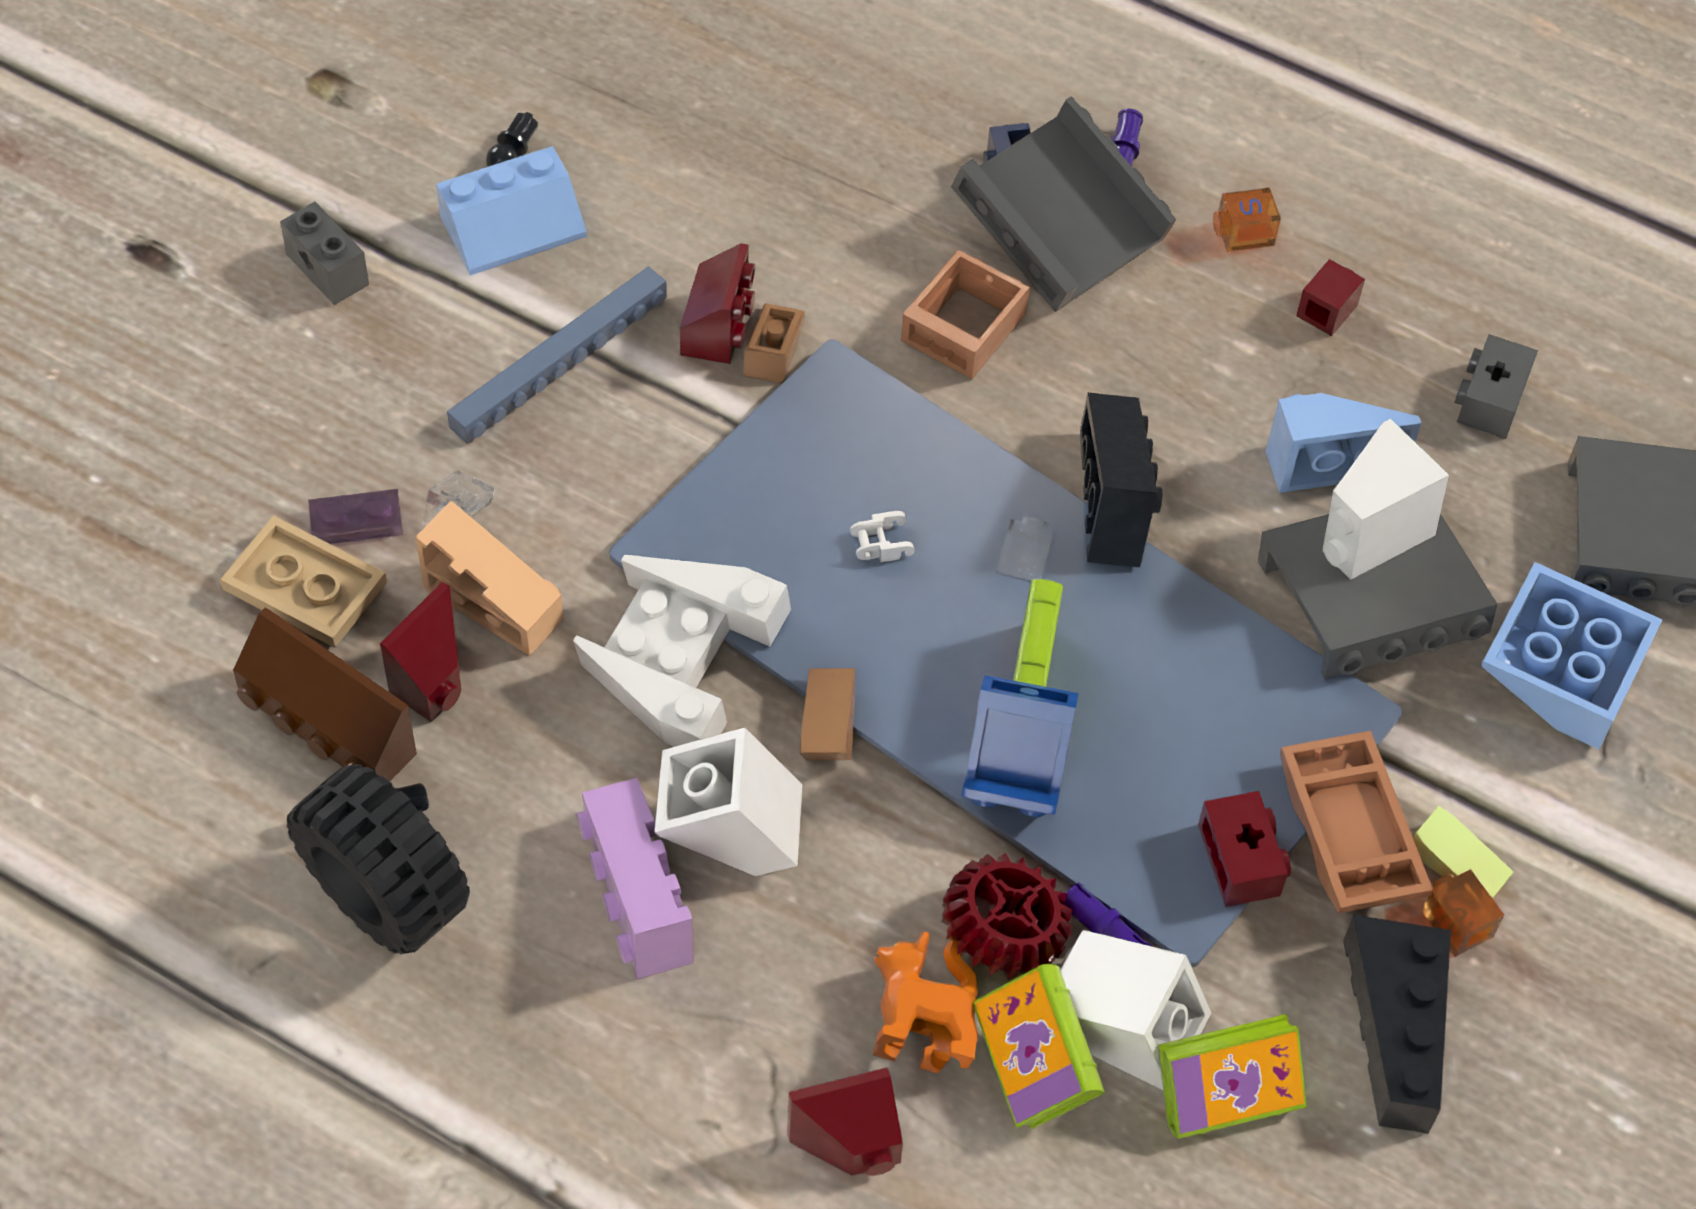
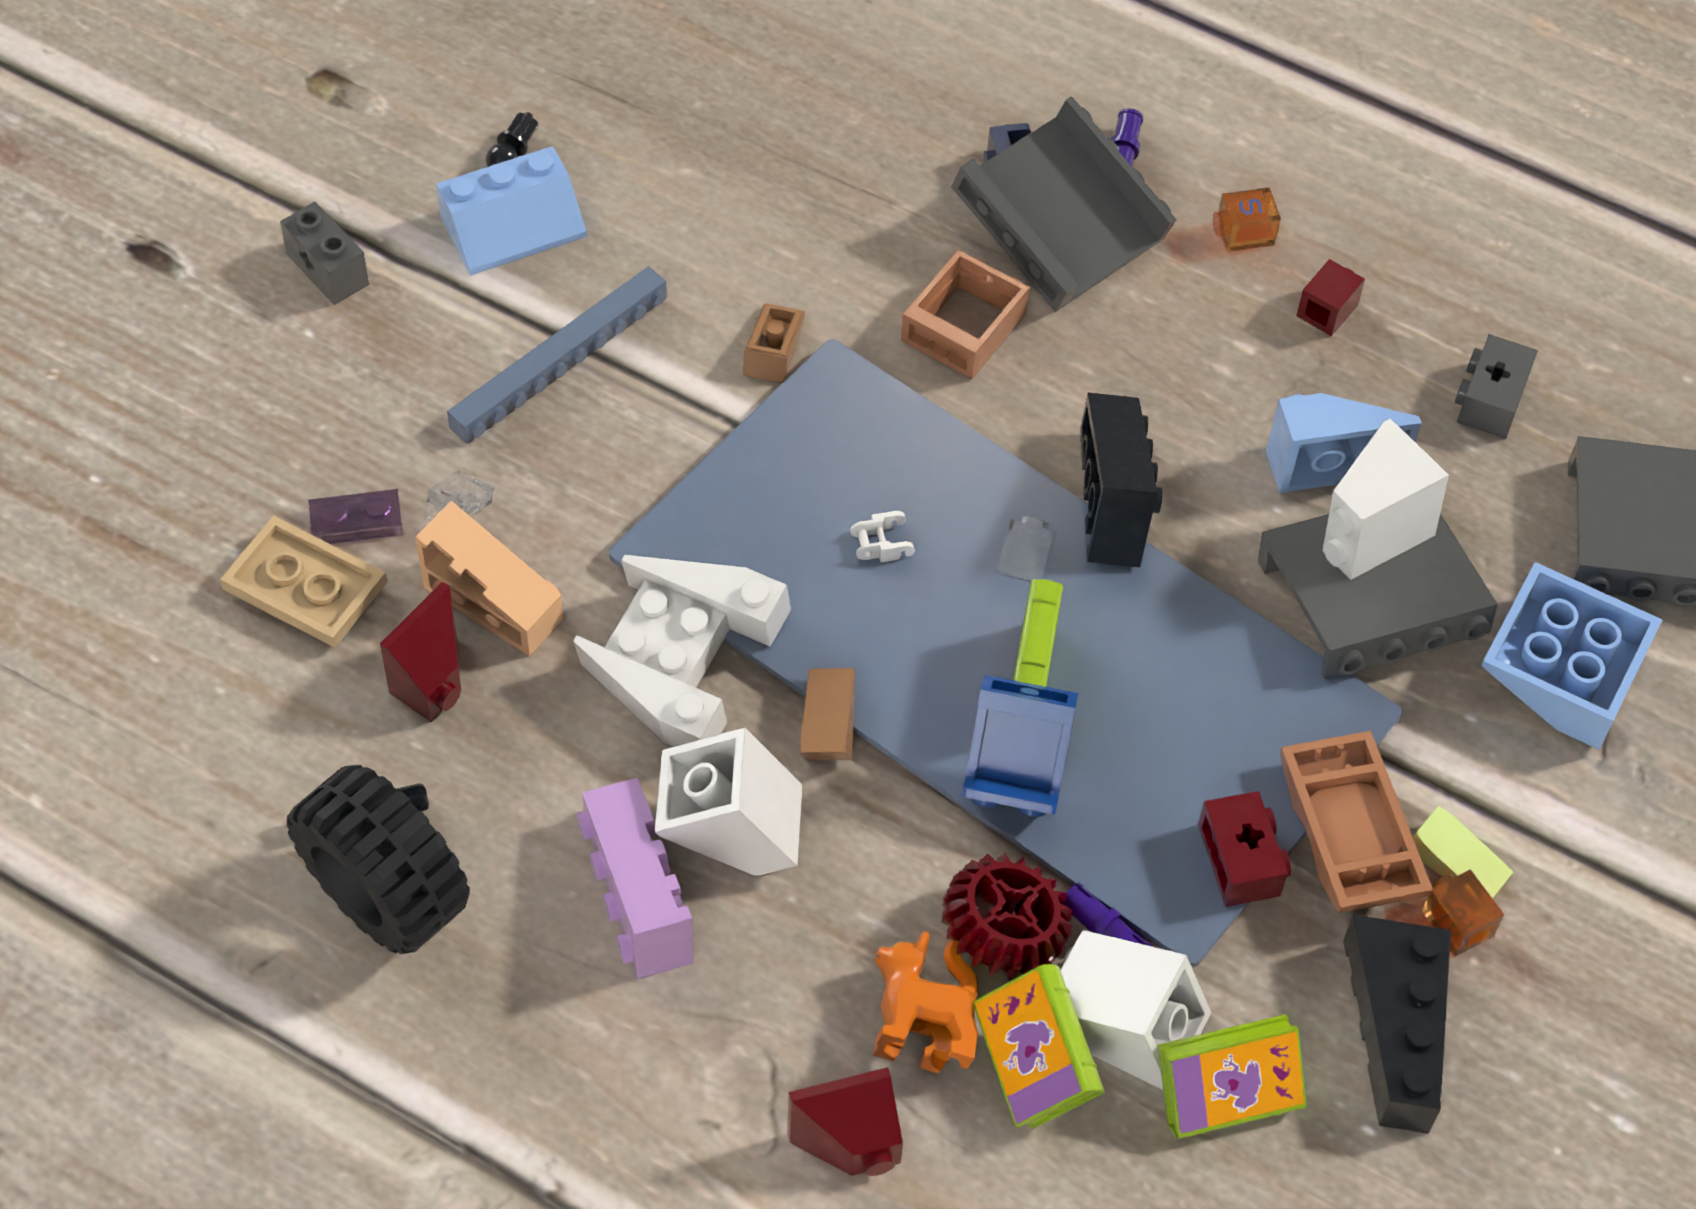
(322, 699): reddish brown slope -> none
(717, 306): dark red slope -> none

